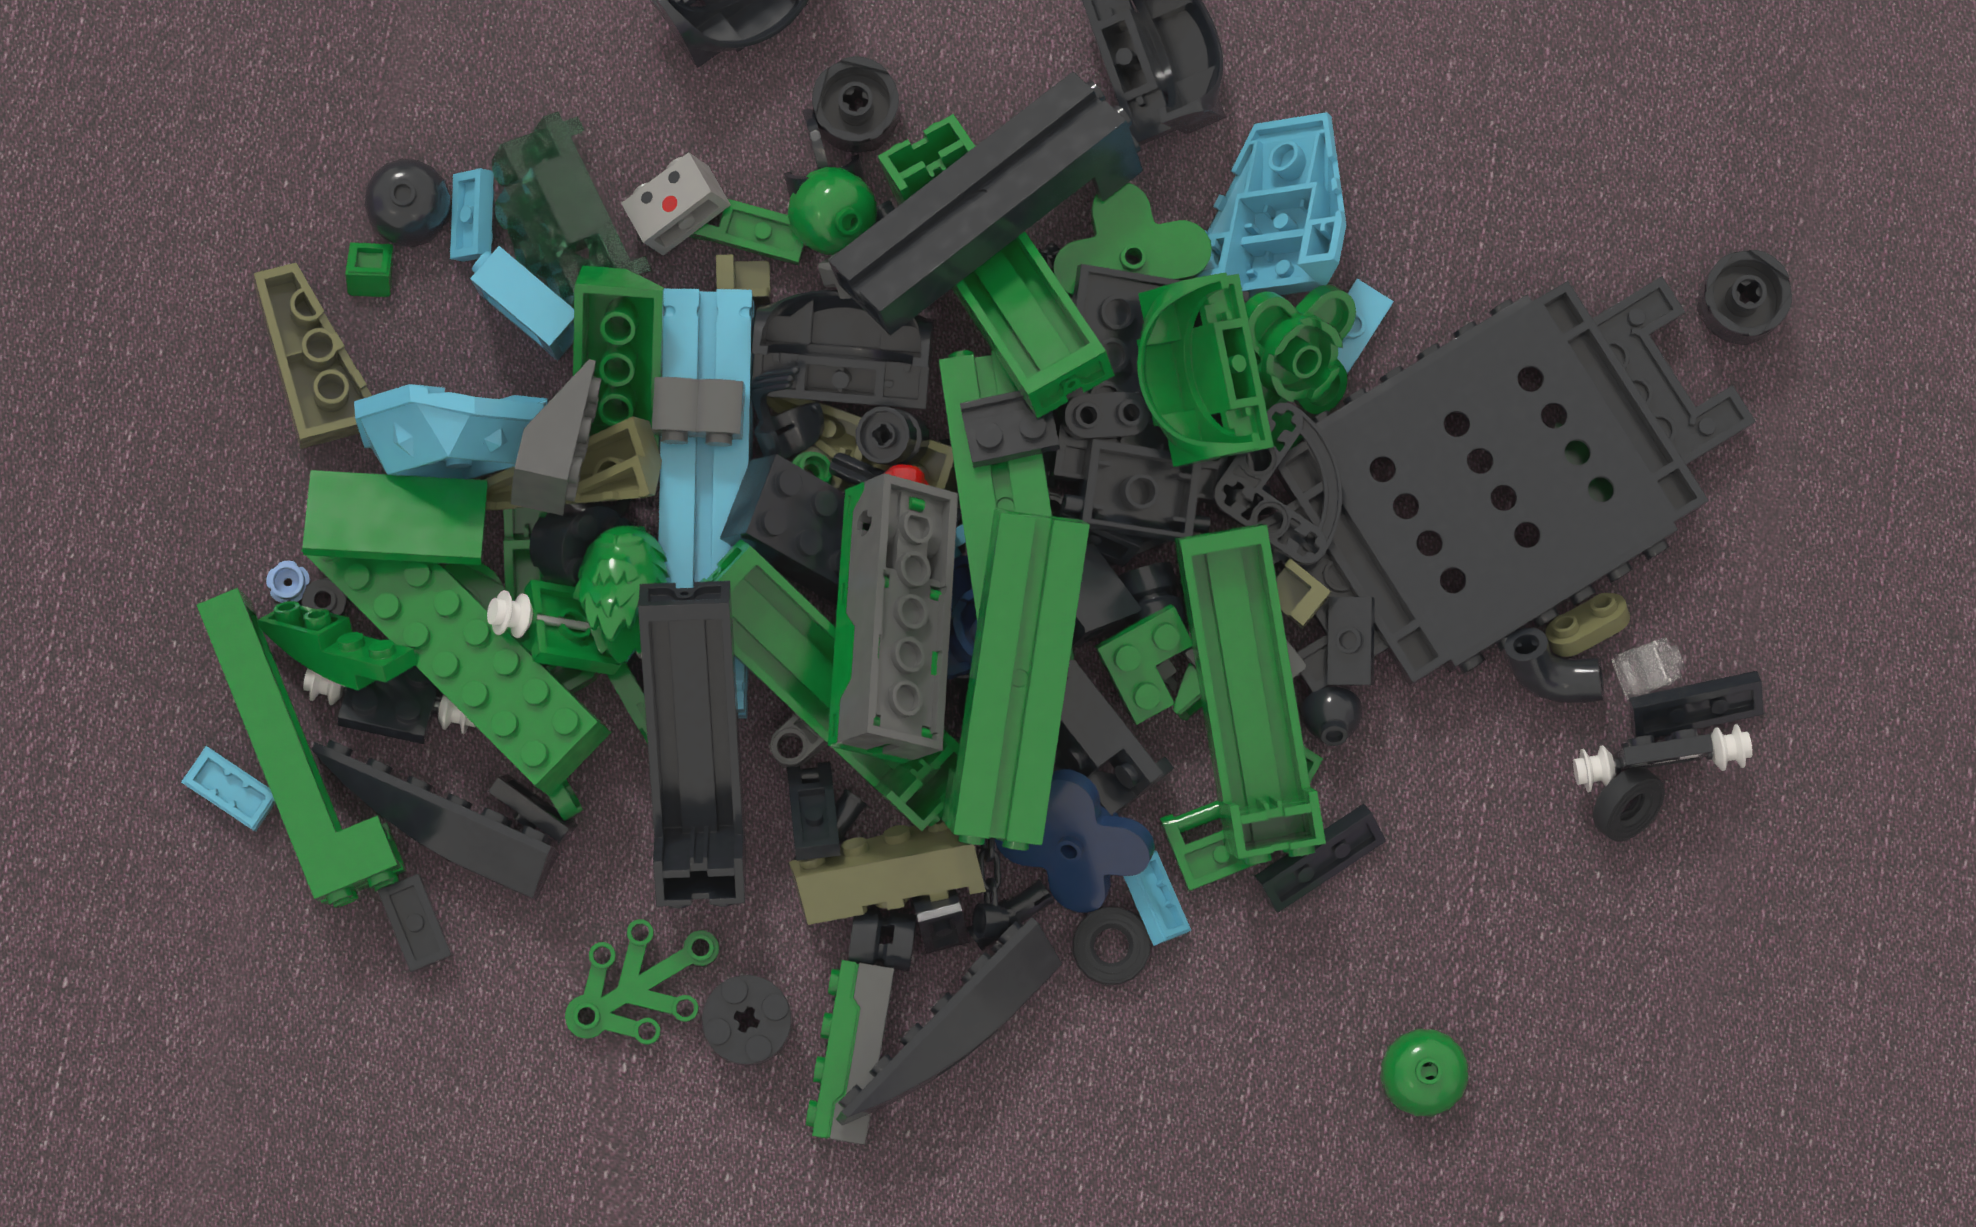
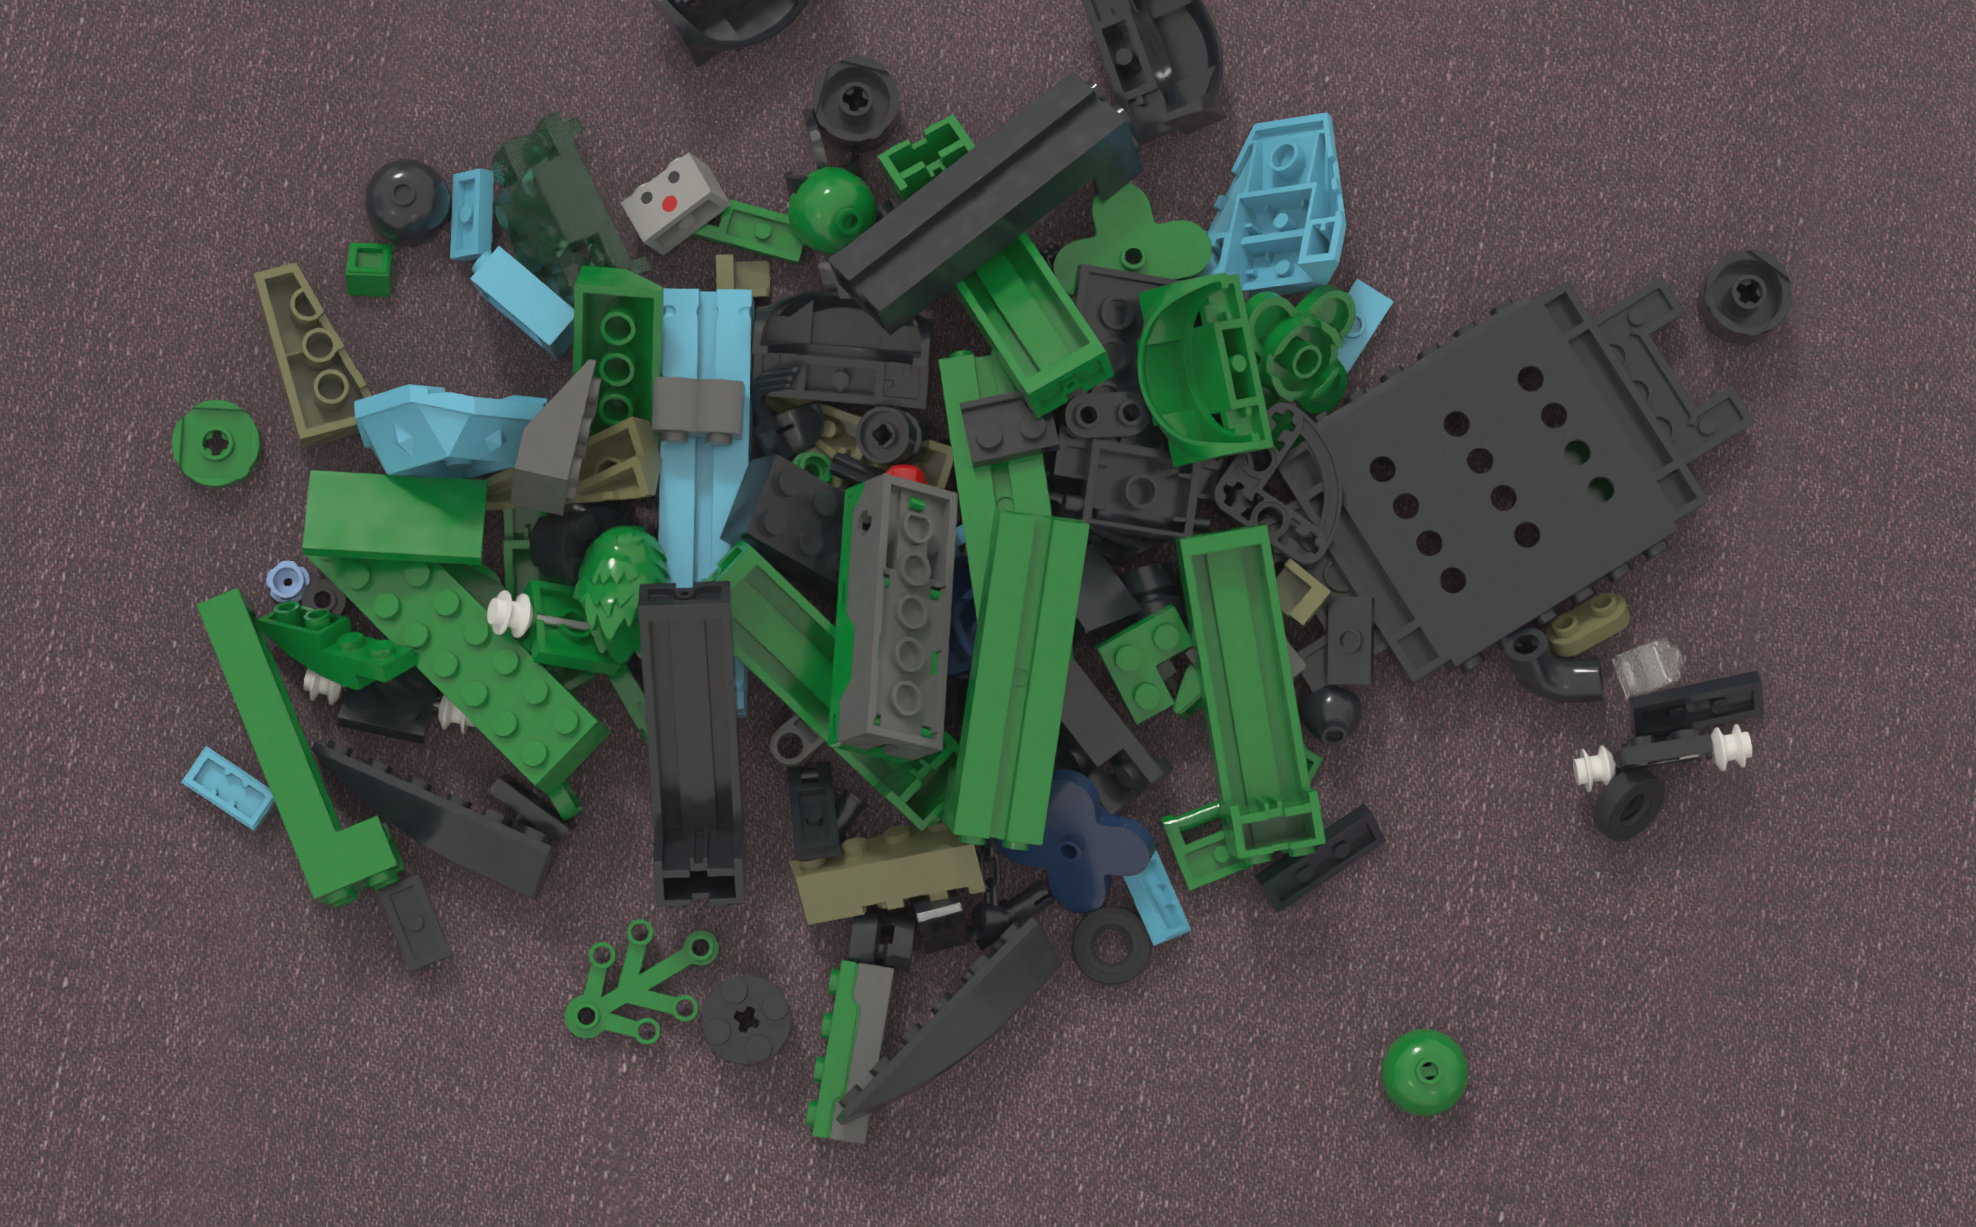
(199, 426): none -> green plate

